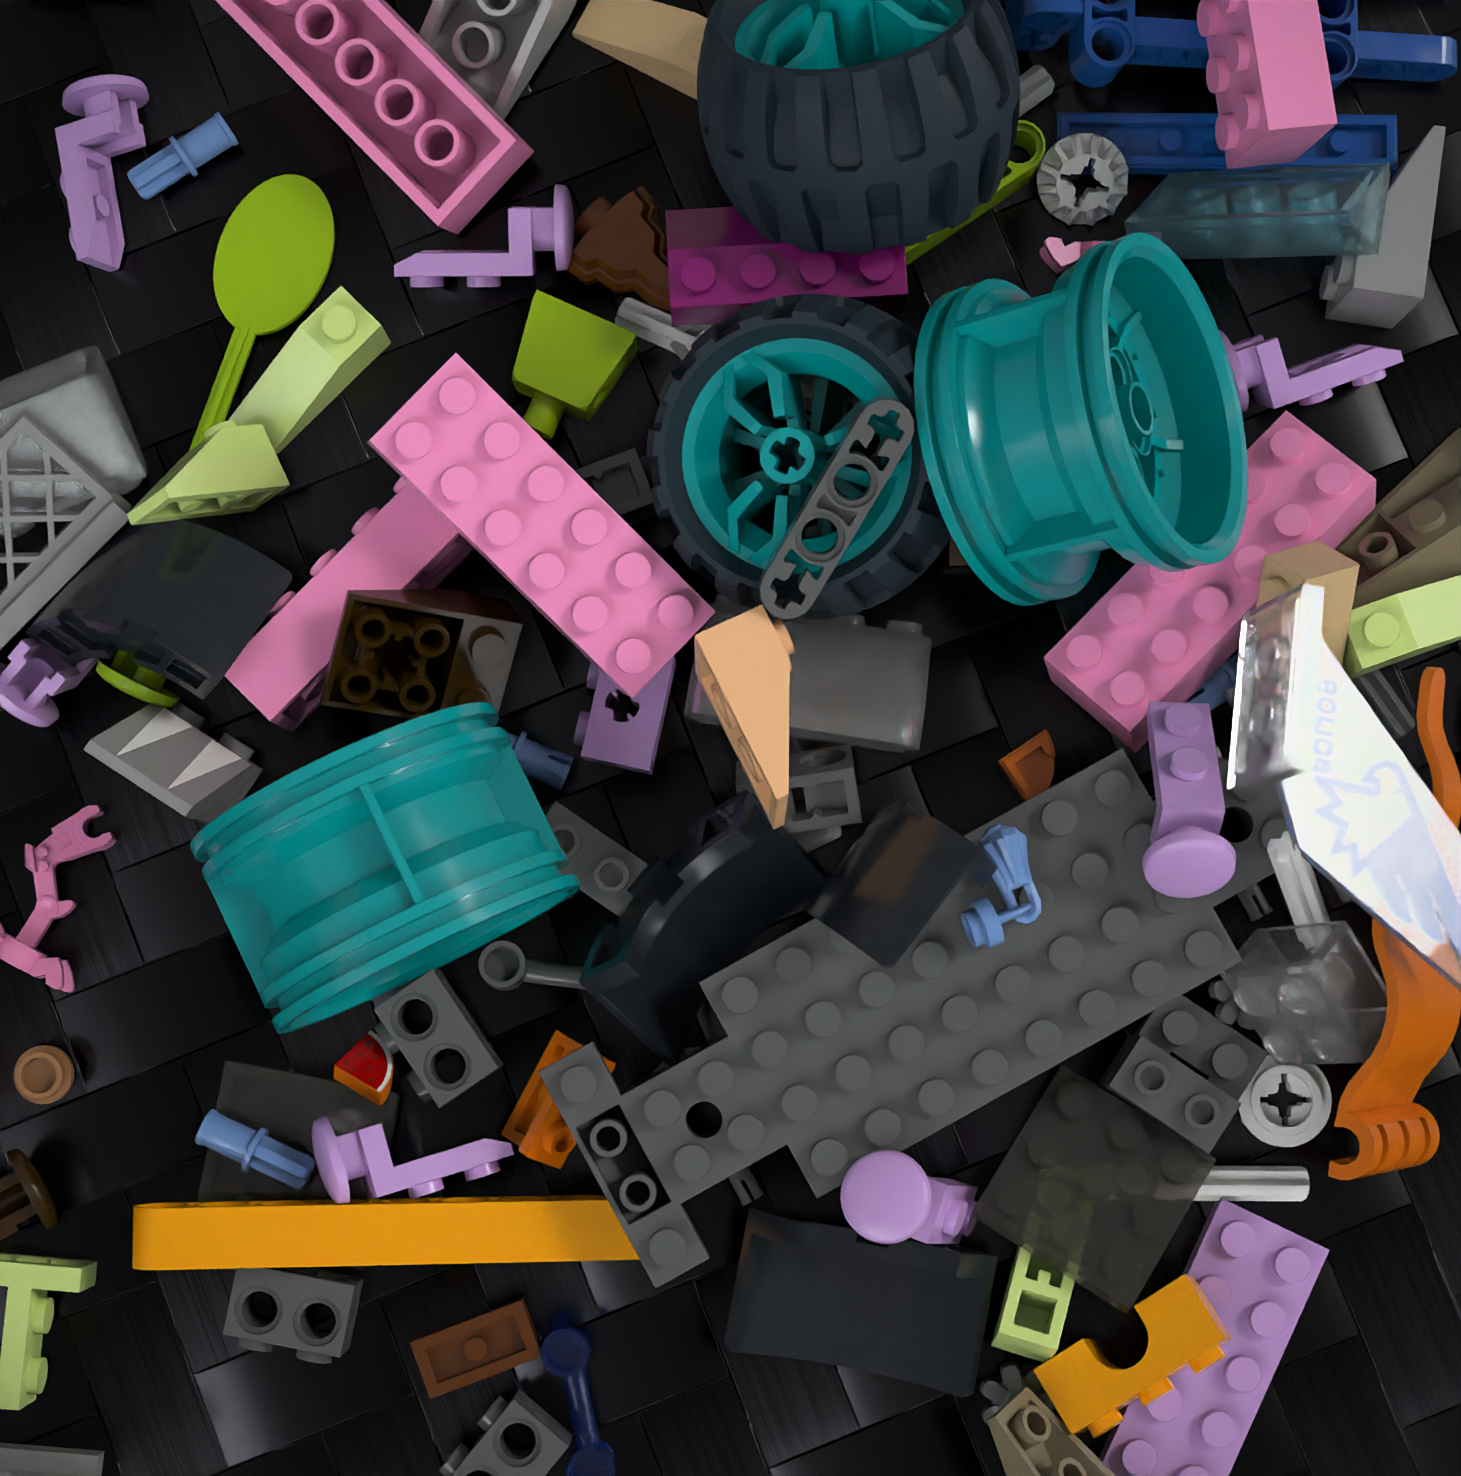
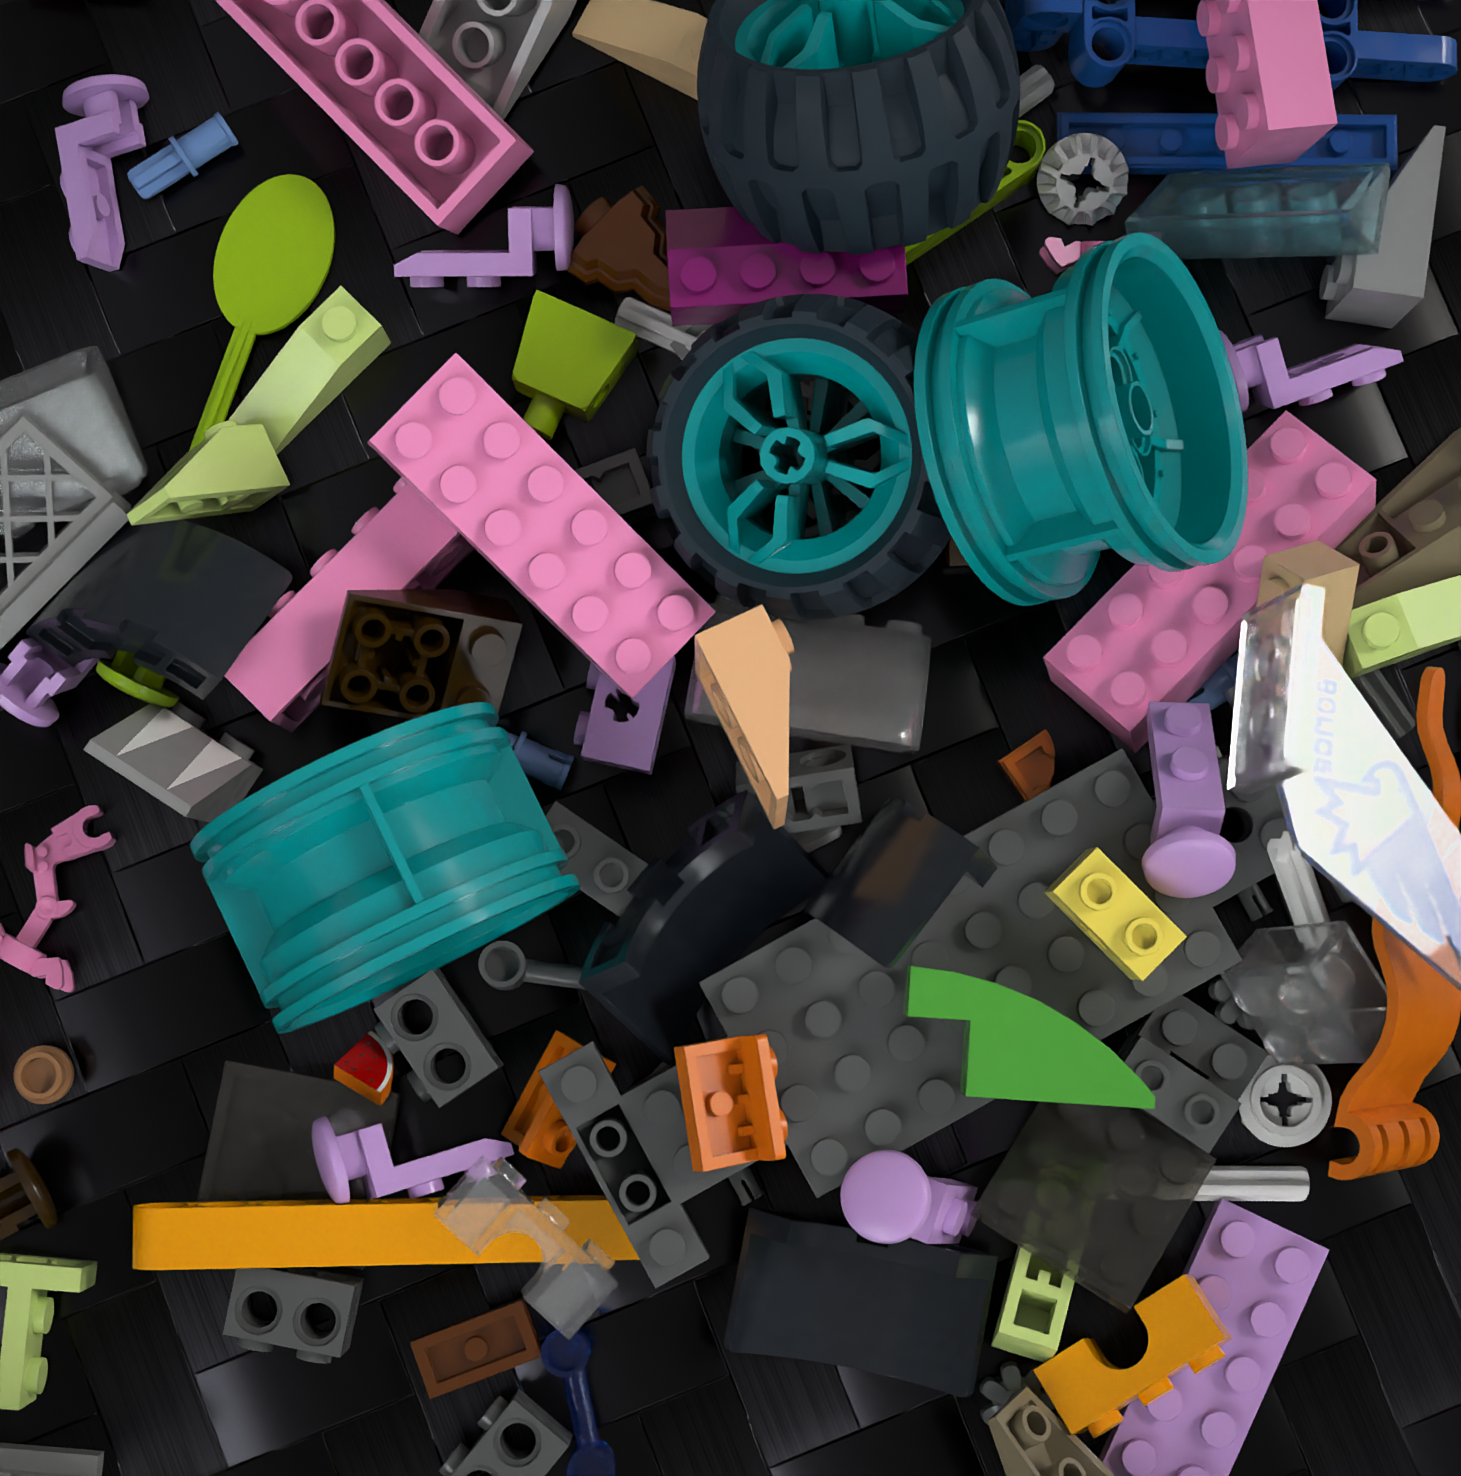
(255, 1150): medium blue axle -> none
(570, 1276): none -> clear arch
(731, 1101): none -> orange bracket
(843, 512): dark grey beam -> none
(1009, 853): medium blue piece -> none
(1021, 1045): none -> bright green slope
(1115, 914): none -> light yellow brick

